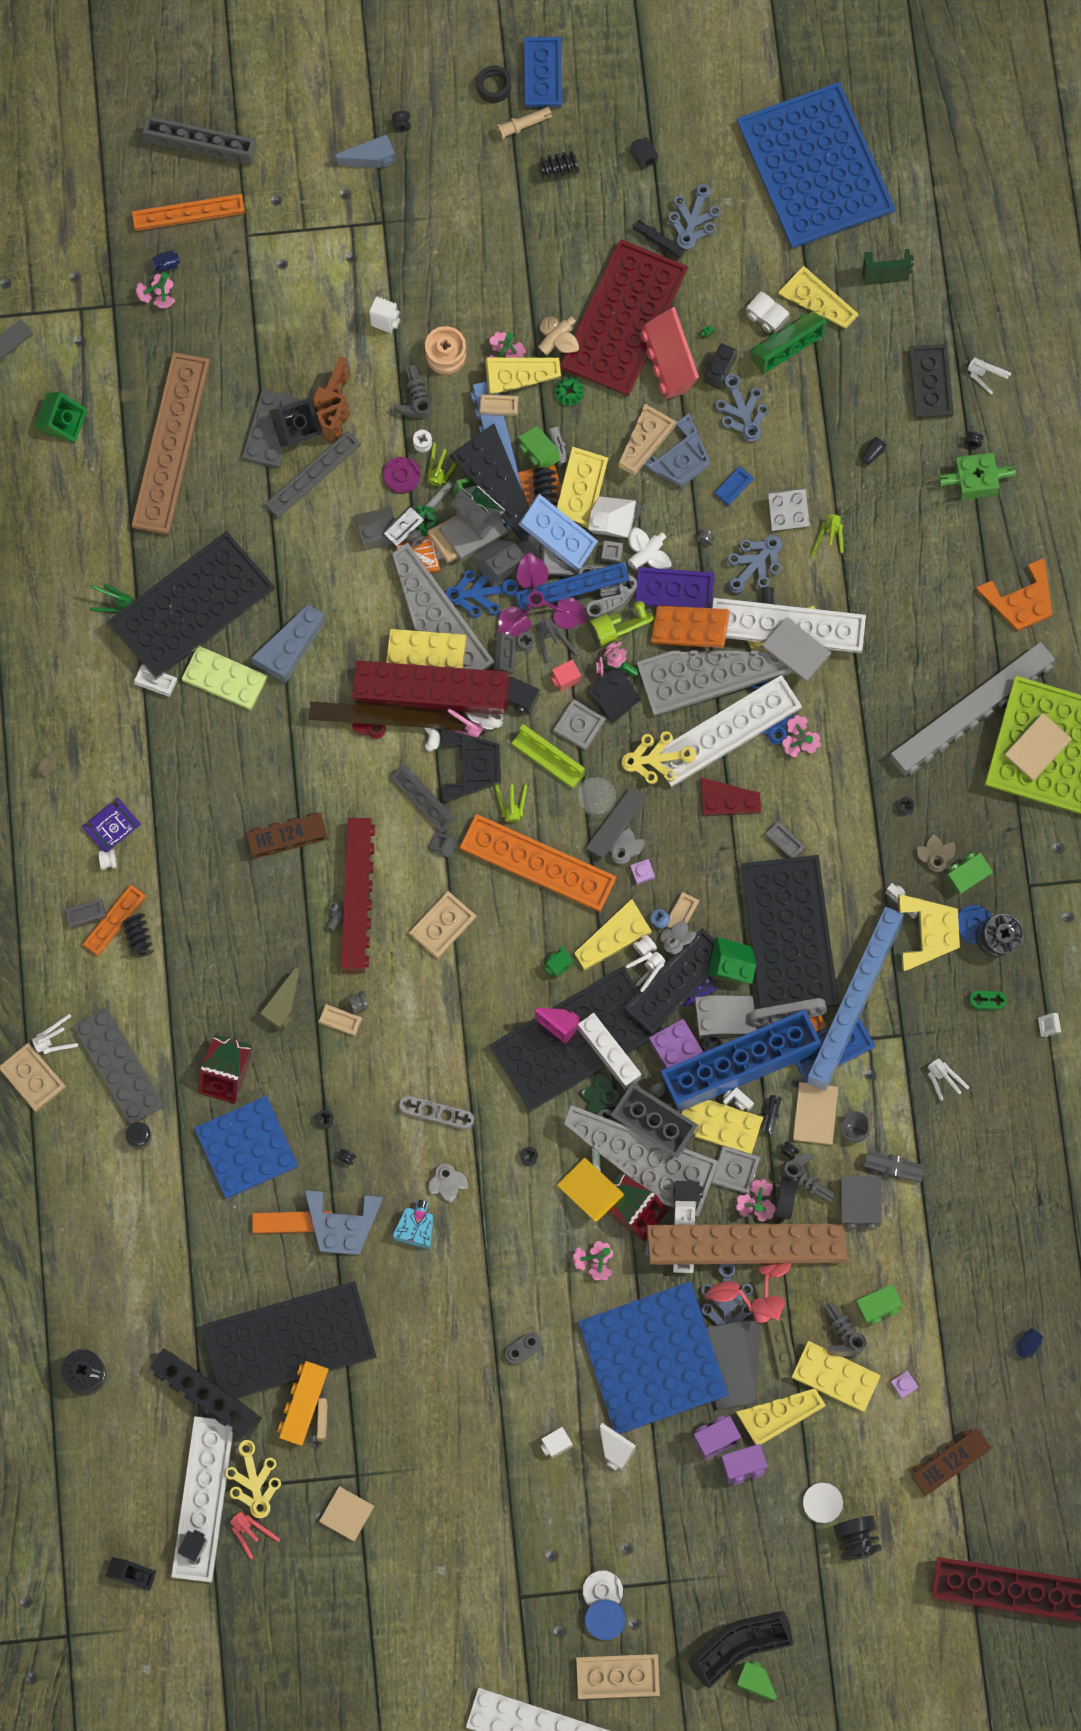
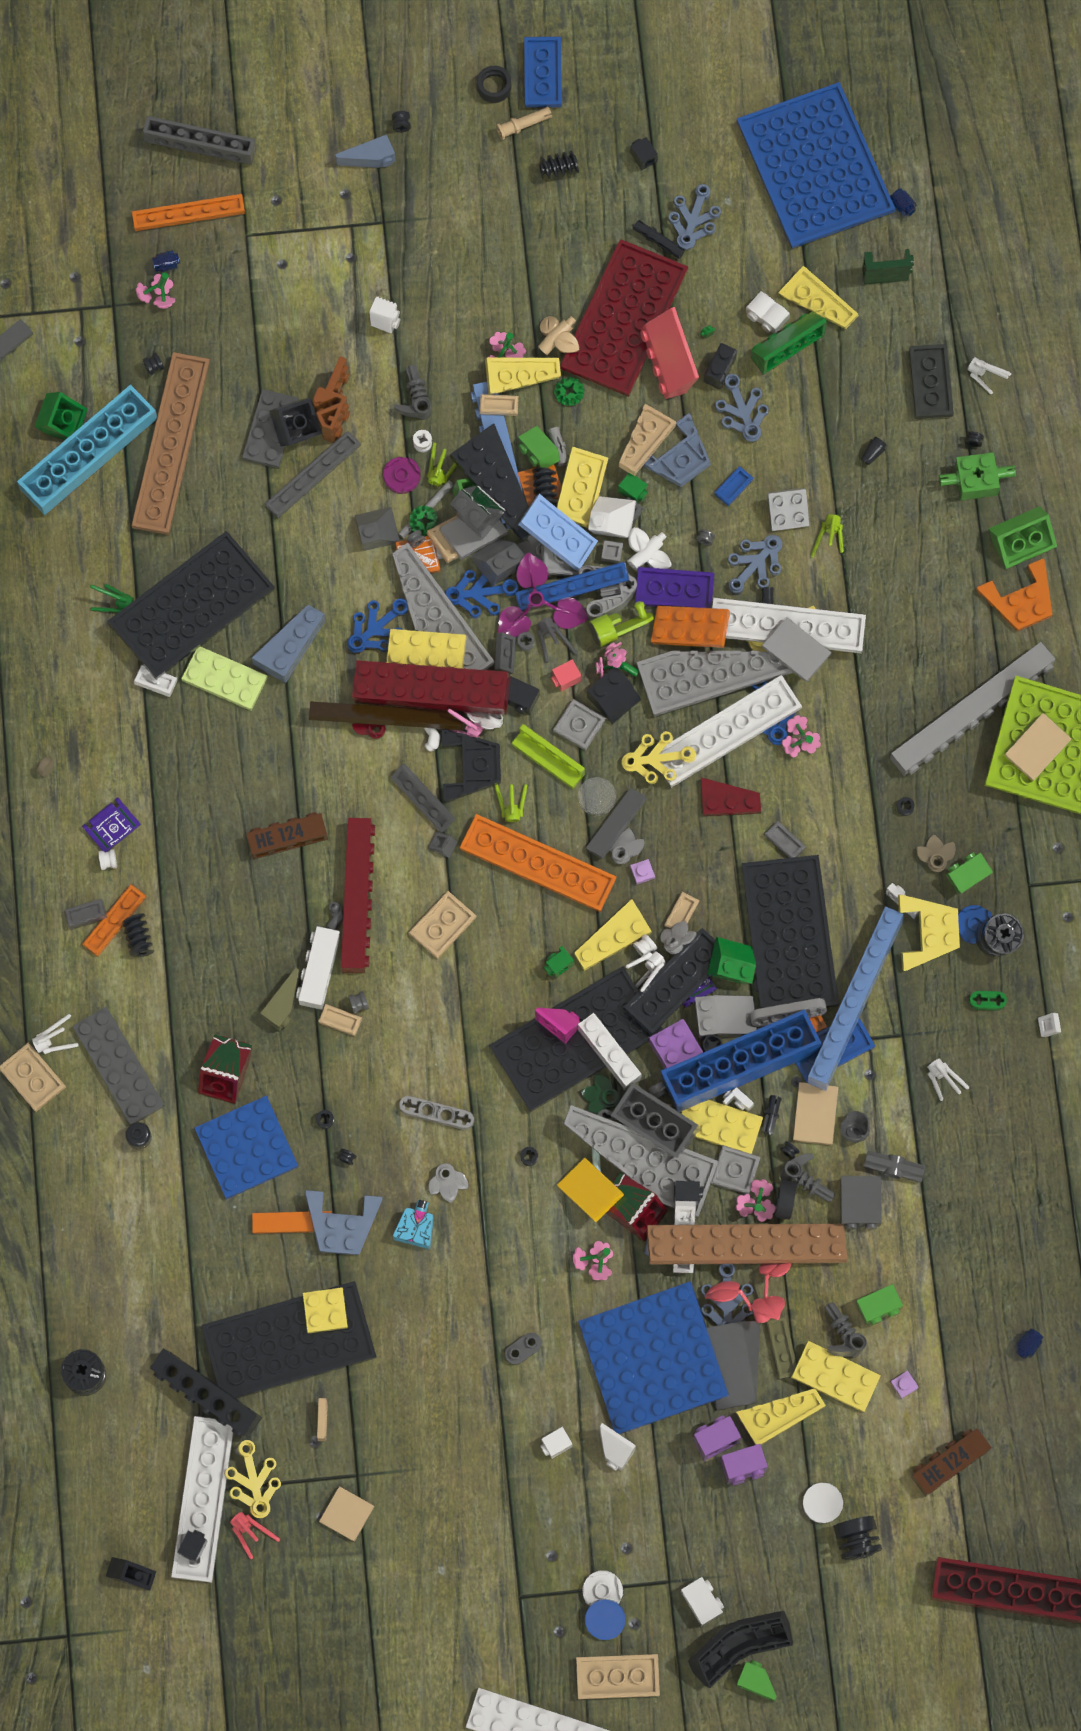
(87, 449): none -> medium azure brick
(153, 363): none -> black wheel
(302, 1407): light orange brick -> none
(319, 967): none -> white brick
(325, 1310): none -> light yellow plate
(374, 628): none -> blue plant
(403, 525): plate -> none
(445, 350): light nougat wheel -> none
(633, 488): none -> green brick
(663, 921): medium blue bush -> none
(702, 1602): none -> white brick
(903, 202): none -> clear blue brick
(1023, 537): none -> bright green slope

